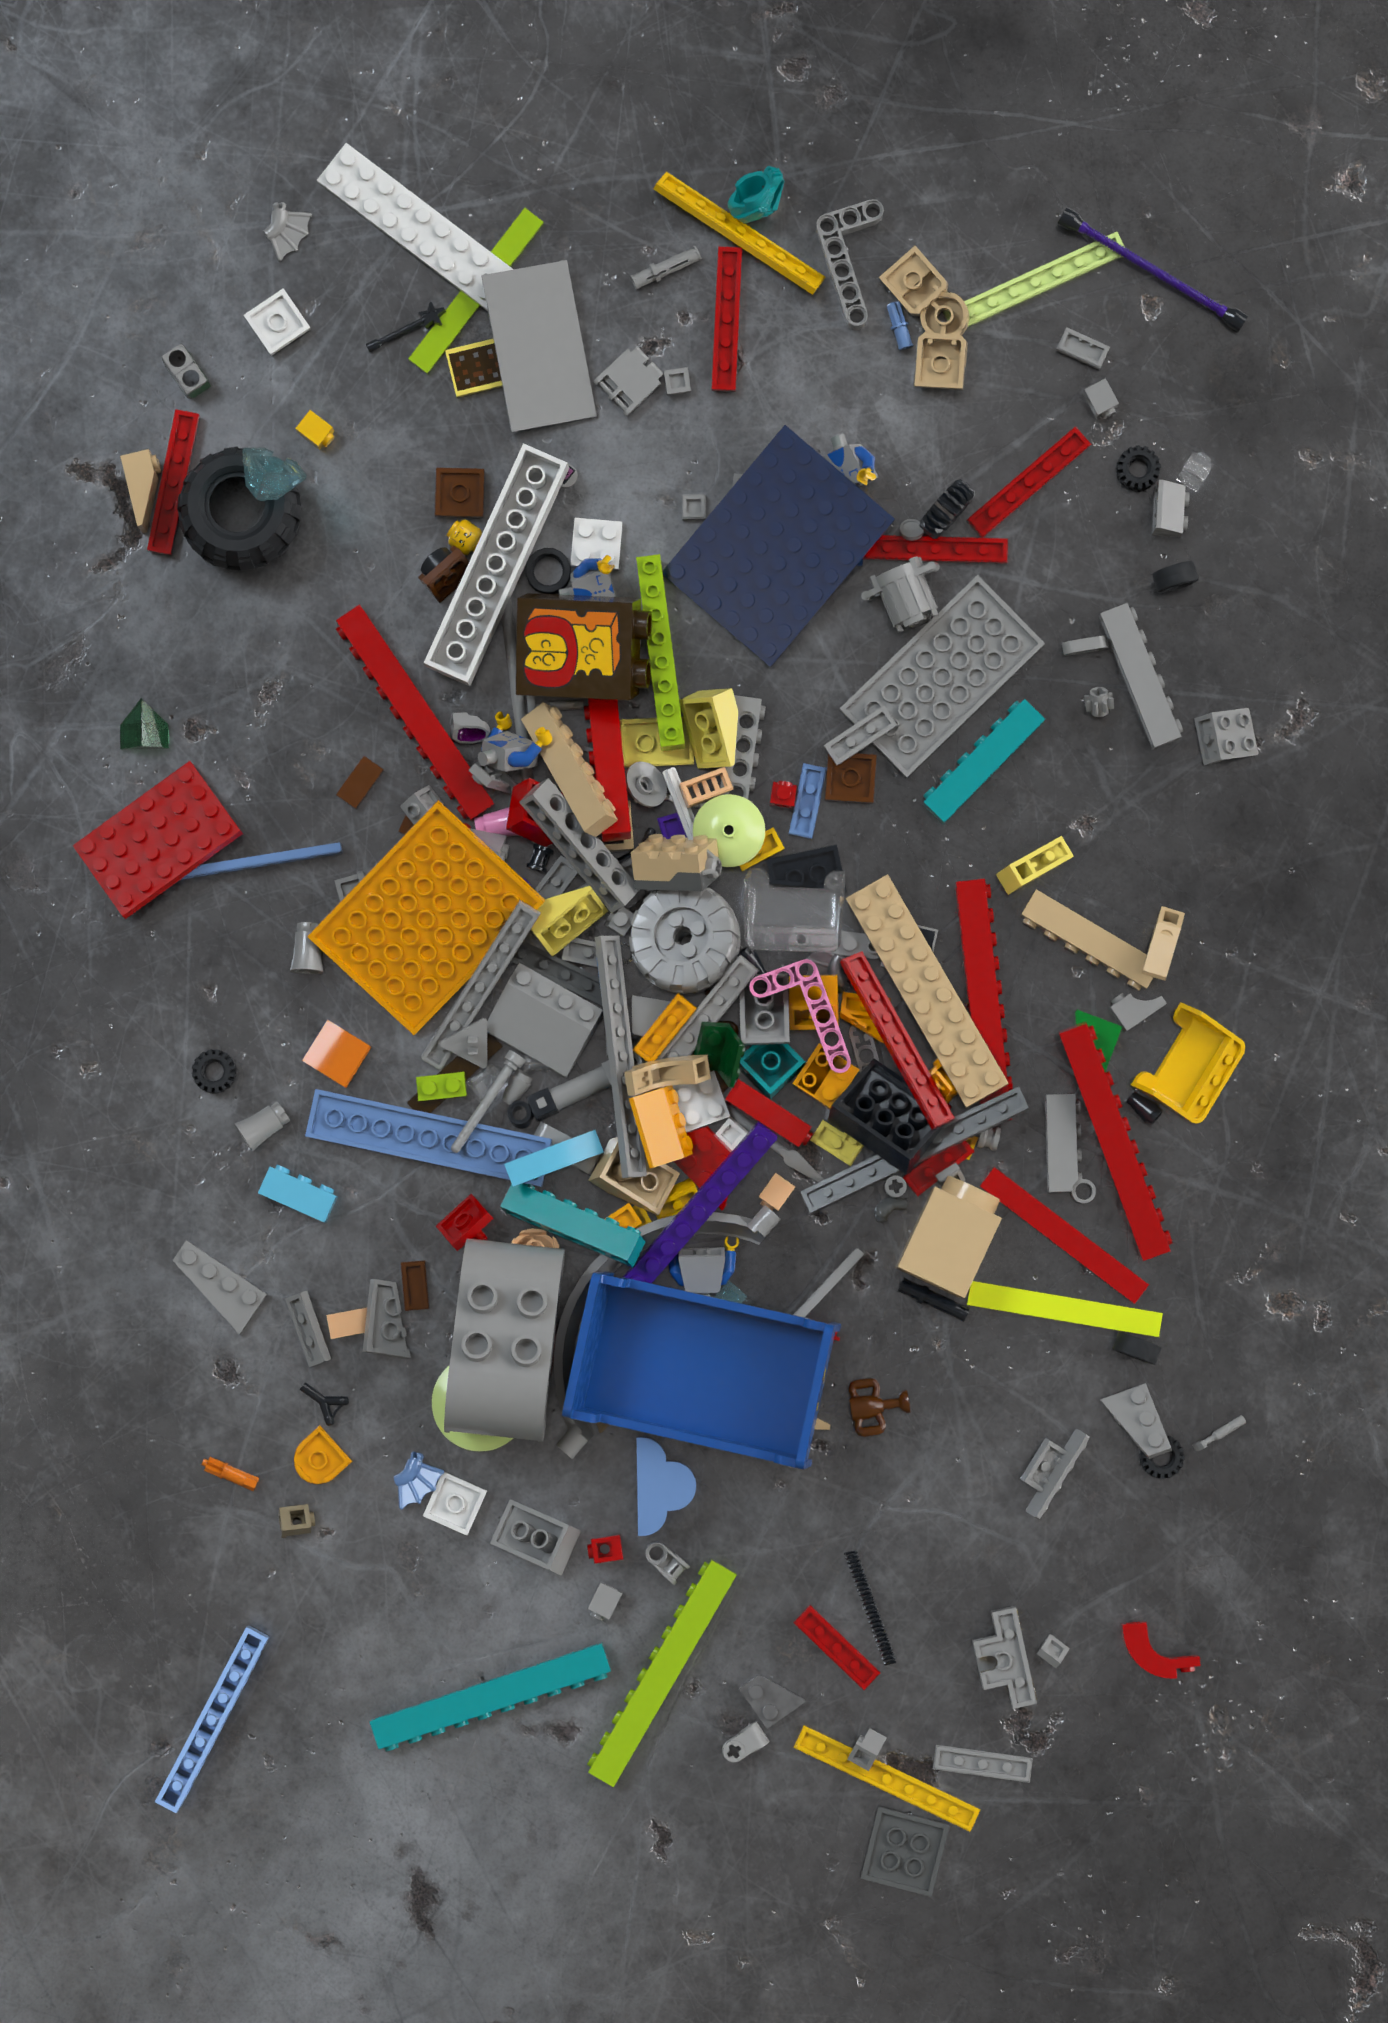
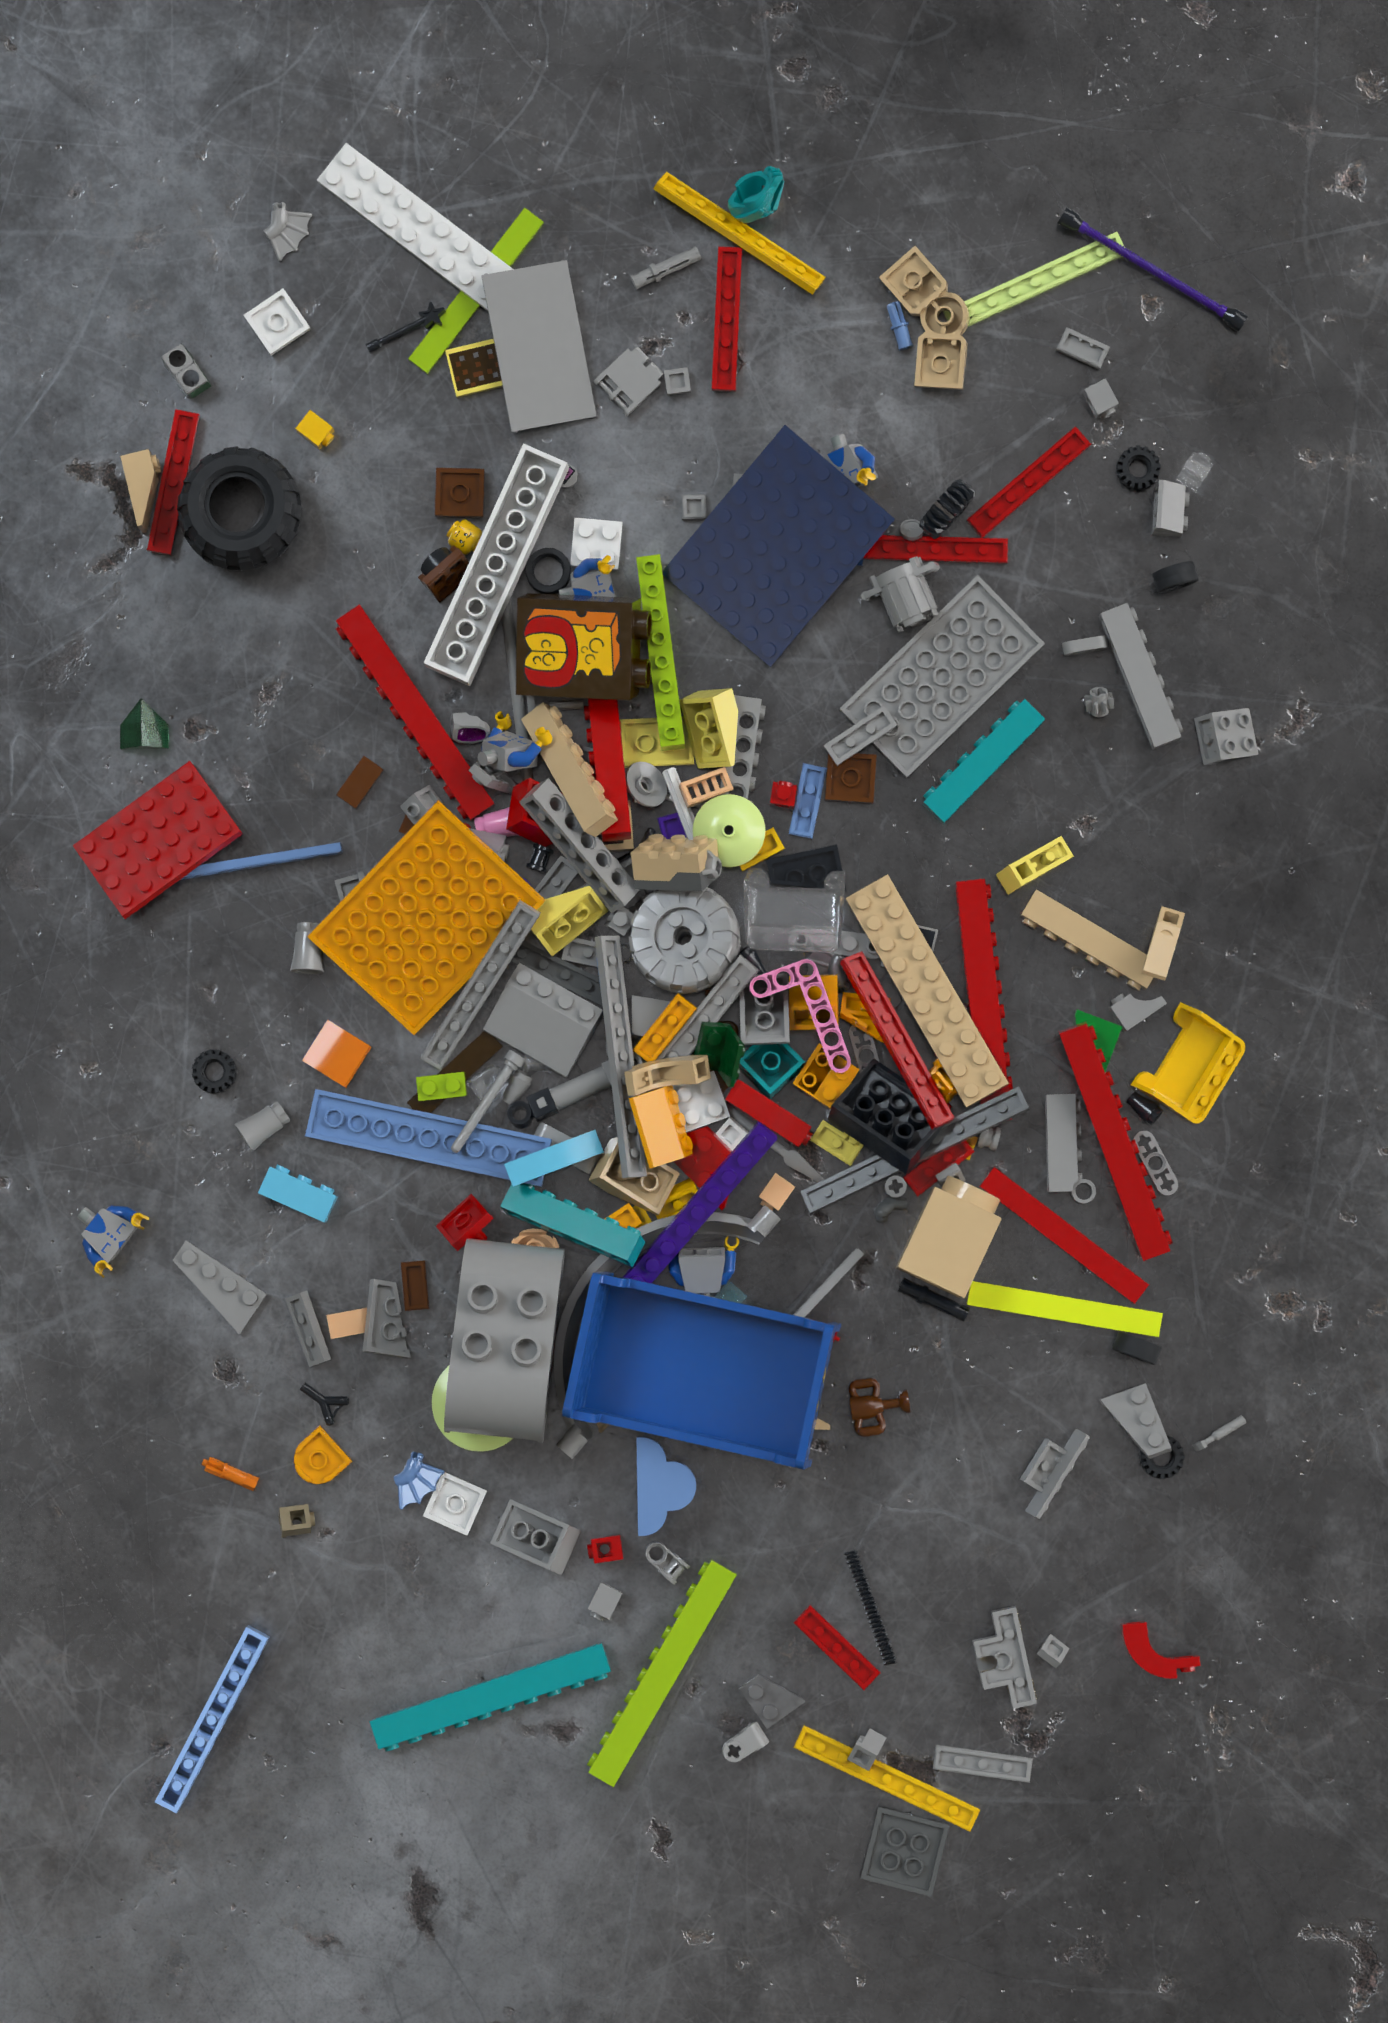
(108, 1233): none -> torso
(268, 475): clear light blue slope -> none
(469, 1043): light grey piece -> none
(842, 259): light grey beam -> none
(1169, 1176): none -> light grey beam

